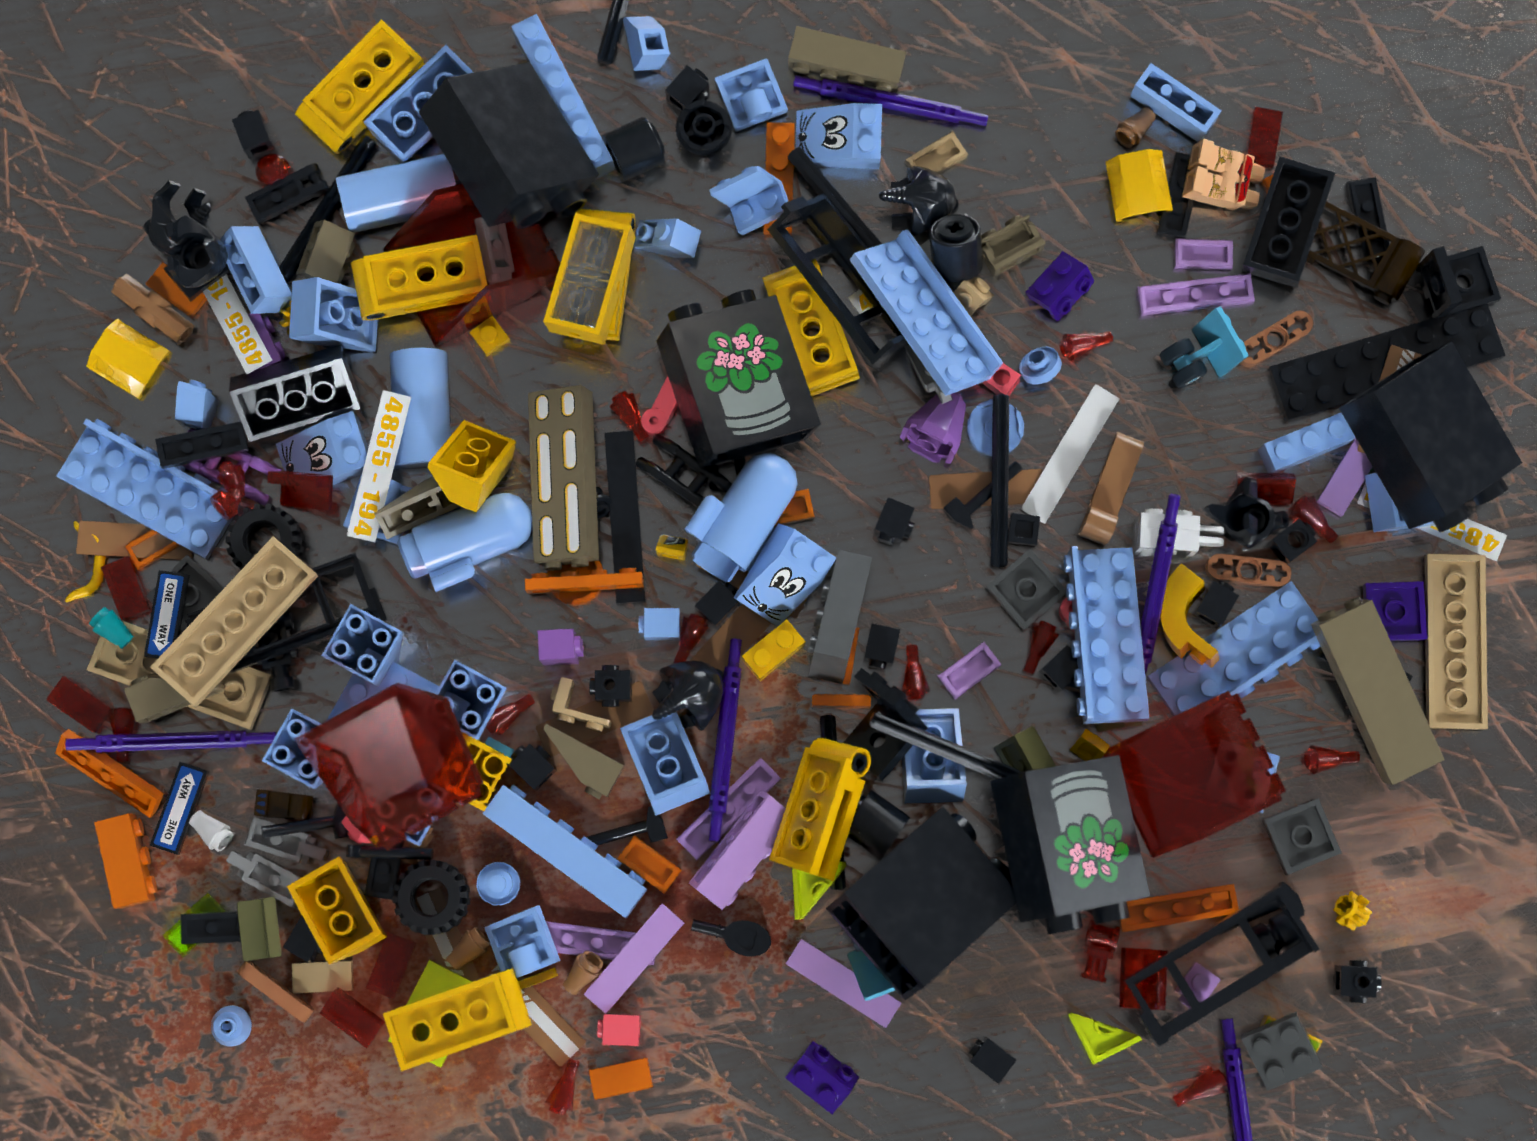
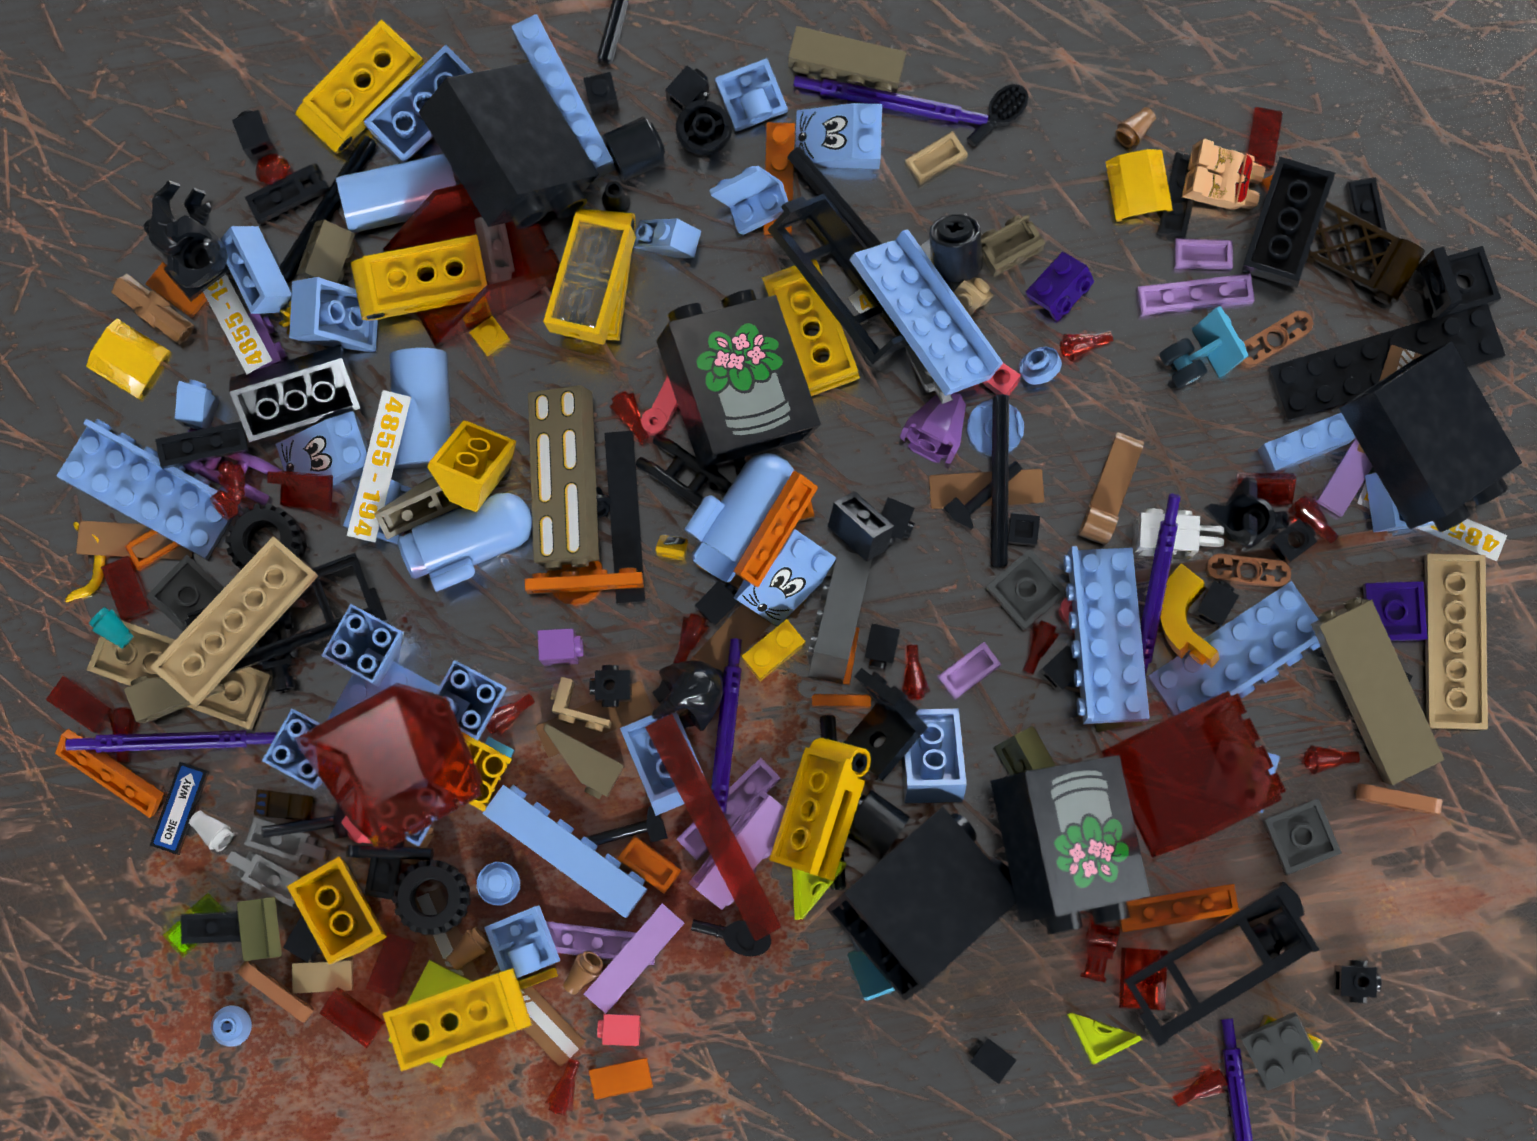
(125, 860): orange brick -> none
(166, 612): tile -> none
(532, 765): black brick -> none
(601, 93): none -> black brick
(615, 202): none -> black cone
(646, 43): light blue slope -> none
(660, 624): light blue brick -> none
(713, 827): none -> clear red plate
(775, 529): none -> orange plate
(822, 1077): dark purple bracket -> none
(840, 982): lavender tile -> none
(860, 526): none -> black panel
(928, 195): black piece -> none
(940, 746): black axle -> none
(1004, 109): none -> black piece
(1070, 453): white sticker -> none
(1089, 746): yellow plate -> none
(1175, 103): light blue brick -> none
(1200, 982): lavender bracket -> none
(1352, 910): yellow gear -> none
(1399, 799): none -> nougat beam

